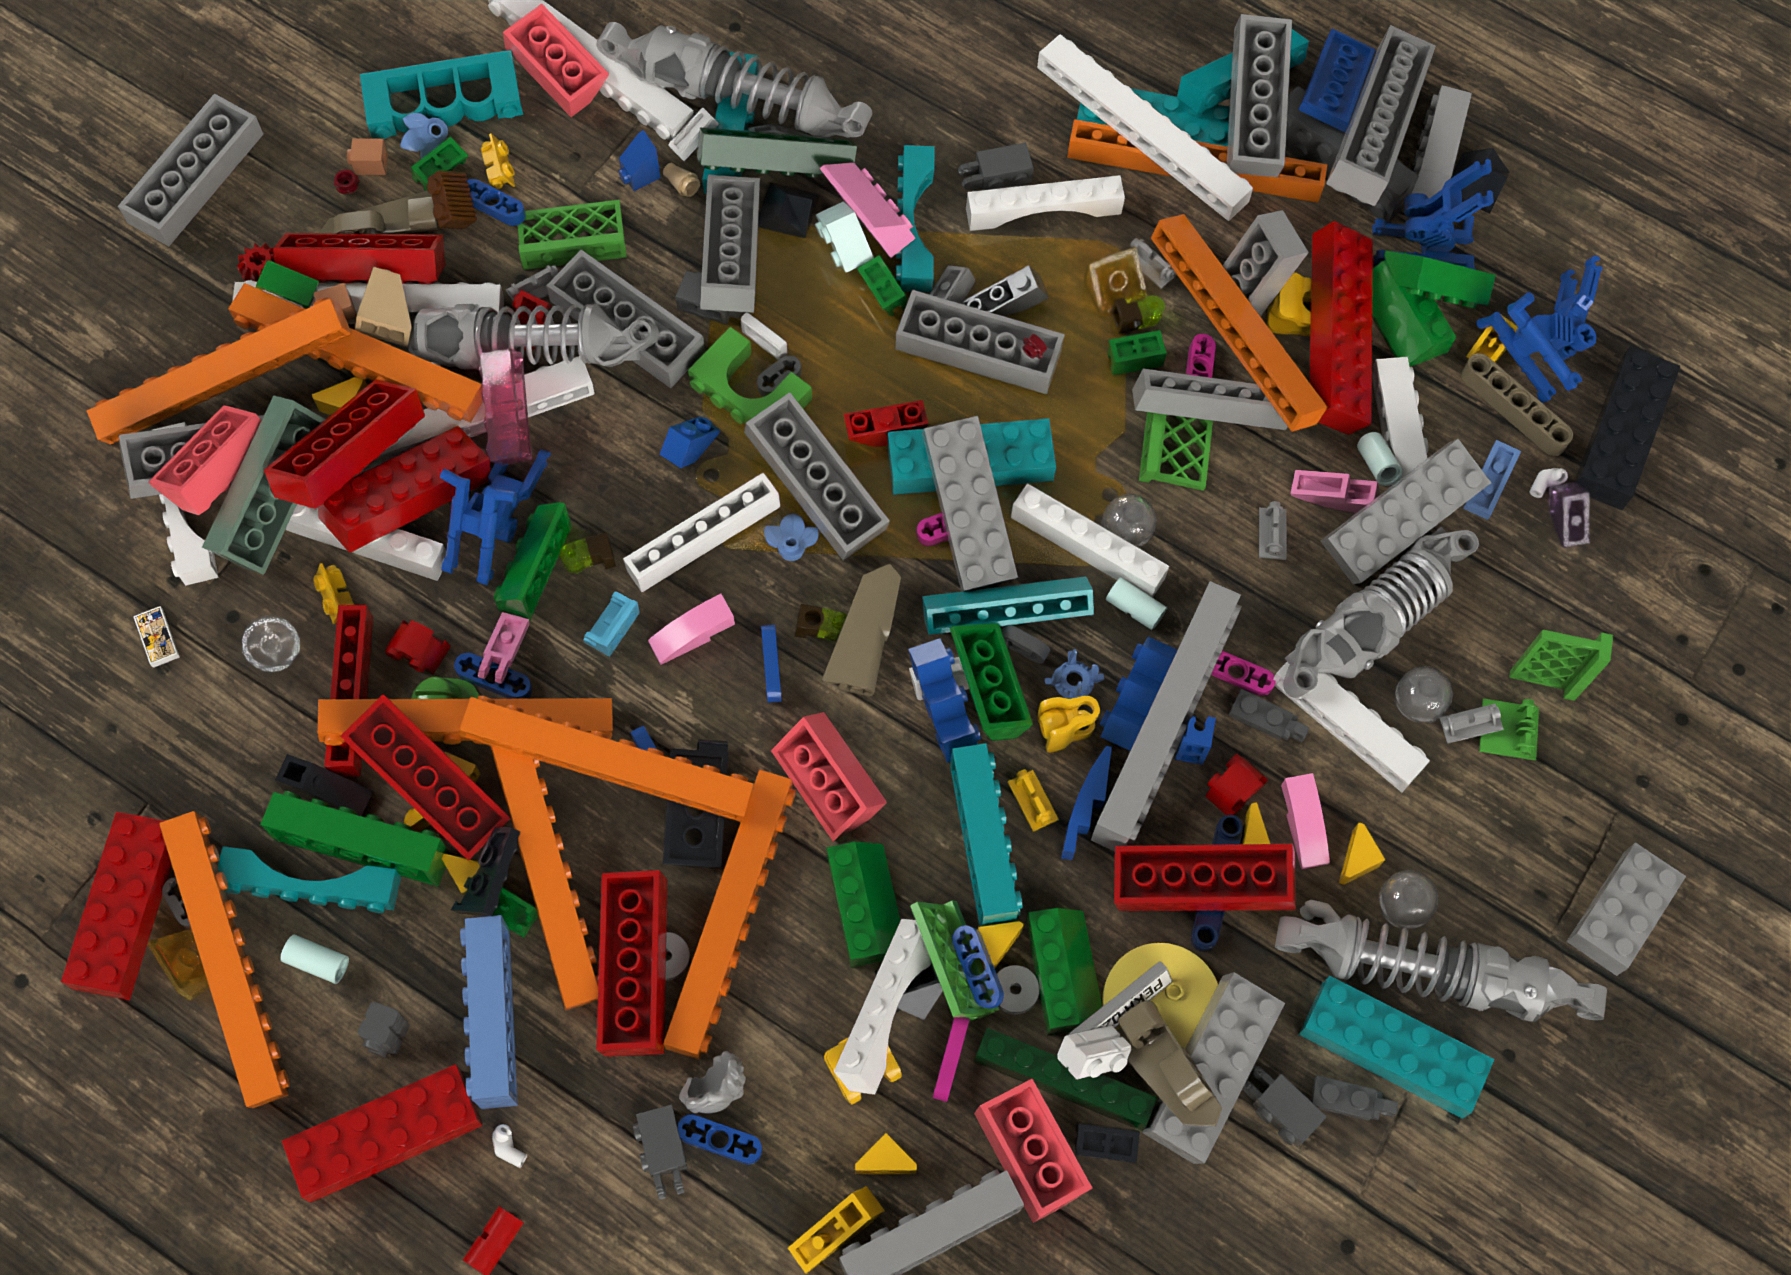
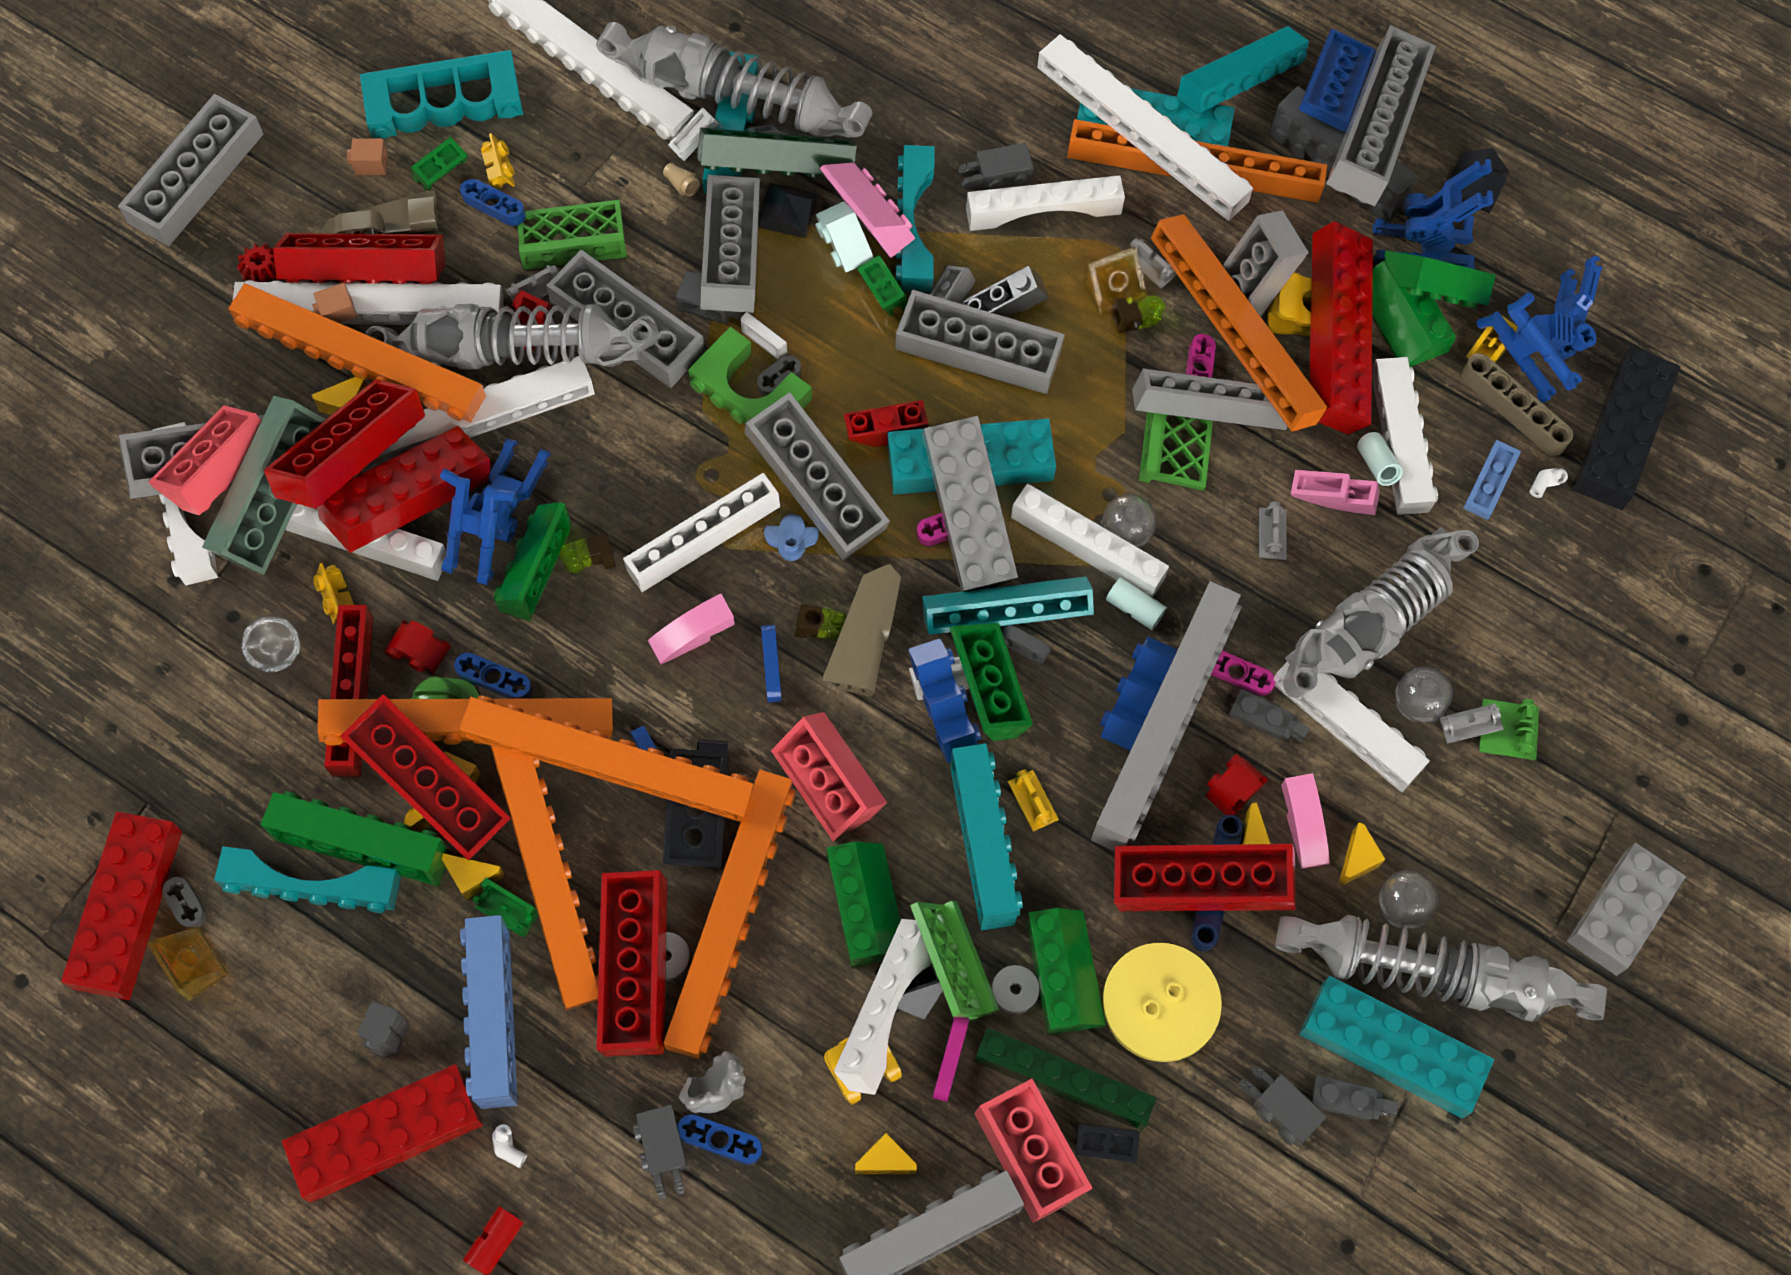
(156, 636): tile -> none
(219, 371): orange brick -> none
(224, 959): orange brick -> none
(287, 284): green hinge -> none
(314, 959): light aqua pin -> none
(319, 783): black slope -> none
(345, 176): dark red plate -> none
(384, 309): tan slope -> none
(419, 134): medium blue plate -> none
(451, 199): reddish brown brick -> none
(486, 884): black wing -> none
(503, 645): bright pink hinge -> none
(505, 407): clear pink brick -> none
(555, 59): coral slope -> none
(612, 624): medium azure hinge -> none
(639, 162): blue slope -> none
(688, 441): blue slope -> none
(836, 1228): yellow slope -> none
(979, 990): blue beam -> none
(999, 939): yellow slope -> none
(1034, 347): dark red plate -> none
(1061, 720): yellow piece -> none
(1088, 675): medium blue piece -> none
(1090, 796): blue slope -> none
(1094, 1052): white brick -> none
(1136, 352): green hinge -> none
(1140, 990): light grey tile -> none
(1168, 1066): dark tan panel -> none
(1196, 744): blue hinge -> none
(1225, 1053): light grey brick -> none
(1259, 95): light grey brick -> none
(1319, 909): white arm -> none
(1405, 511): light grey brick -> none
(1440, 140): light grey brick -> none
(1564, 661): bright green fence -> none
(1570, 513): clear purple slope -> none

